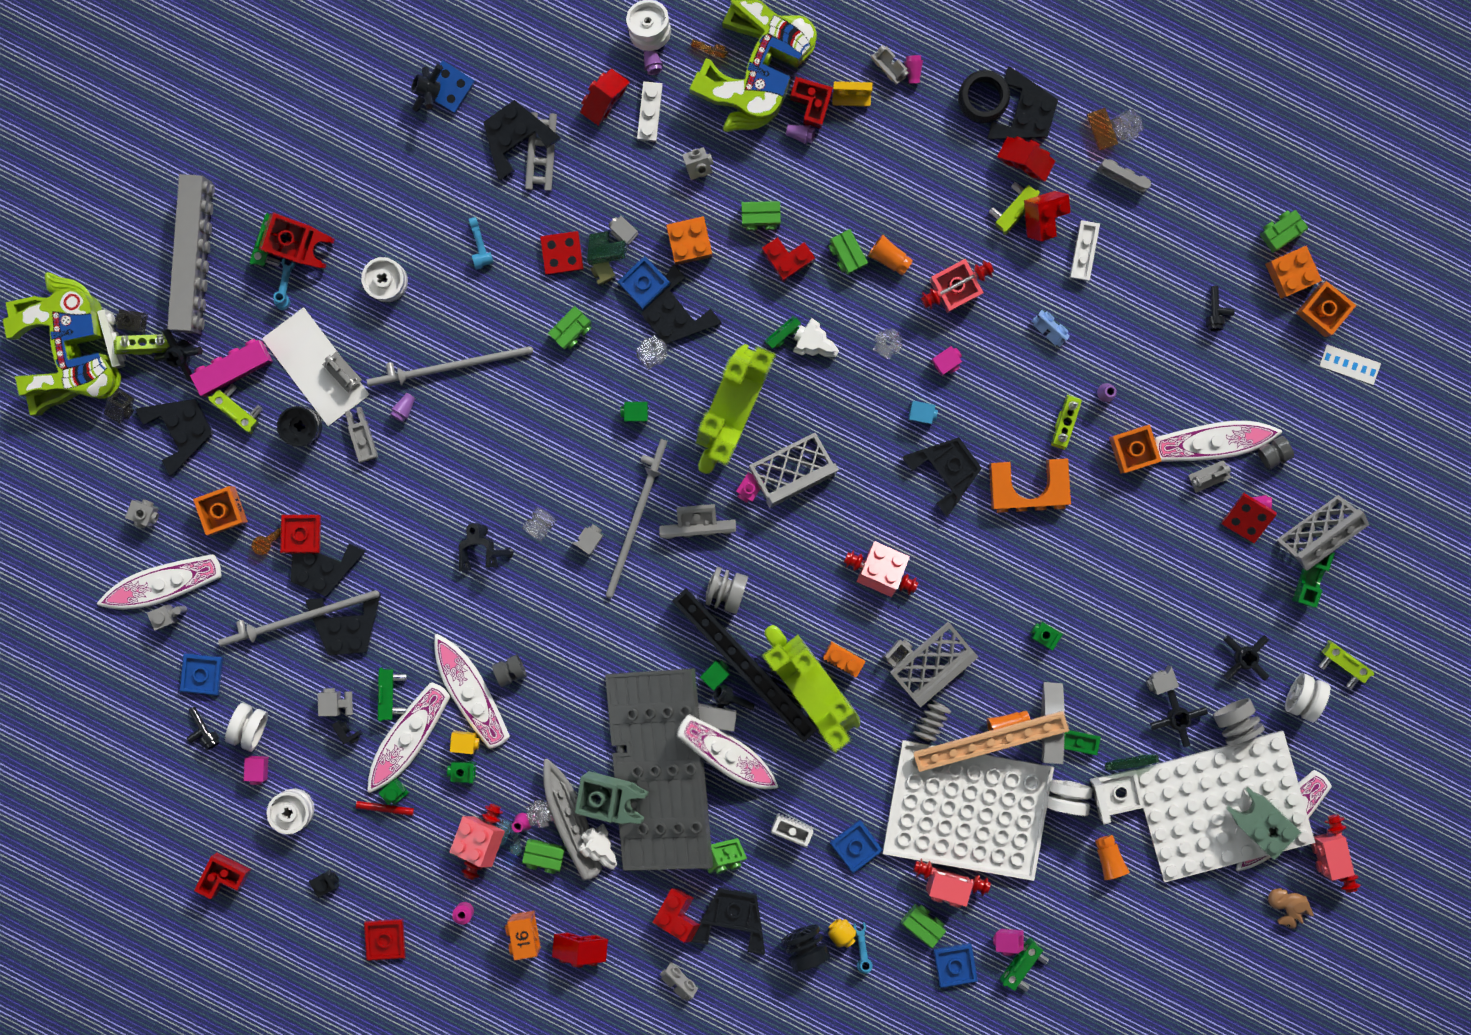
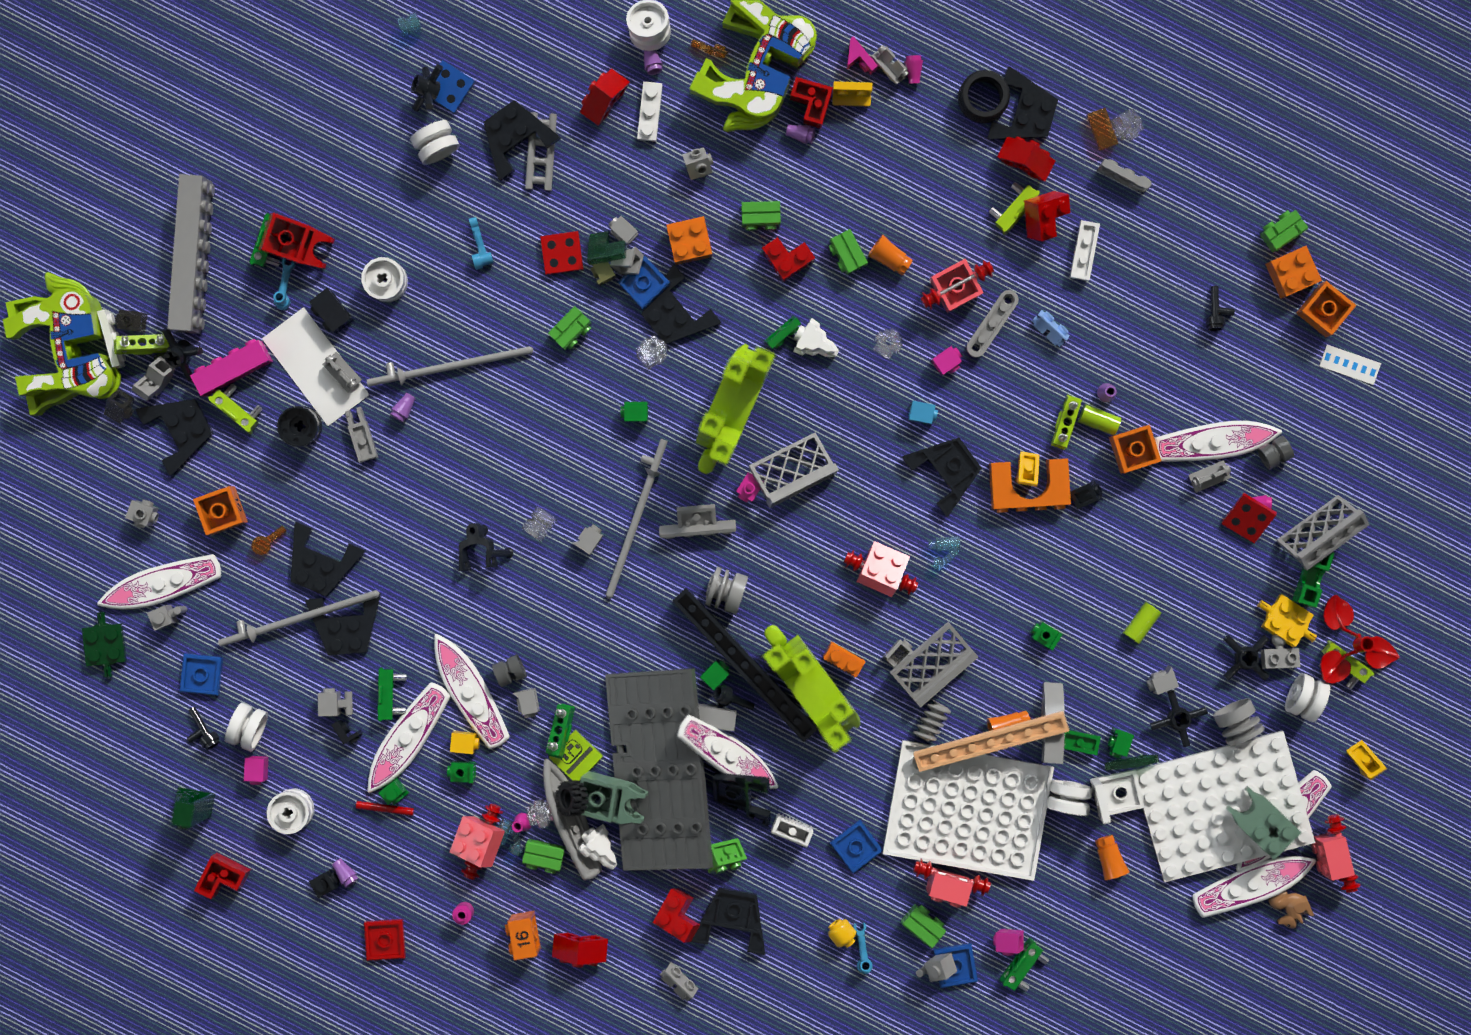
(104, 644): none -> dark green plate
(155, 380): none -> light grey brick
(191, 807): none -> dark green wedge
(300, 534): red tile -> none
(331, 311): none -> black brick
(345, 874): none -> medium lavender cone
(410, 24): none -> clear light blue wheel
(434, 142): none -> white wheel
(527, 702): none -> light grey window
(555, 748): none -> green piece
(571, 798): none -> black tyre
(577, 757): none -> lime tile
(631, 264): none -> light grey window
(735, 793): none -> black wing
(807, 951): black wheel -> none
(856, 53): none -> dark pink slope
(938, 967): none -> light grey brick
(945, 544): none -> clear light blue plant
(992, 323): none -> light grey plate
(1028, 469): none -> yellow slope
(1086, 494): none -> black bracket
(1099, 420): none -> lime brick
(1120, 743): none -> green brick
(1142, 622): none -> lime brick
(1251, 885): none -> white piece
(1280, 657): none -> light grey plate
(1287, 620): none -> yellow plate
(1366, 760): none -> yellow slope
(1378, 650): none -> red plant

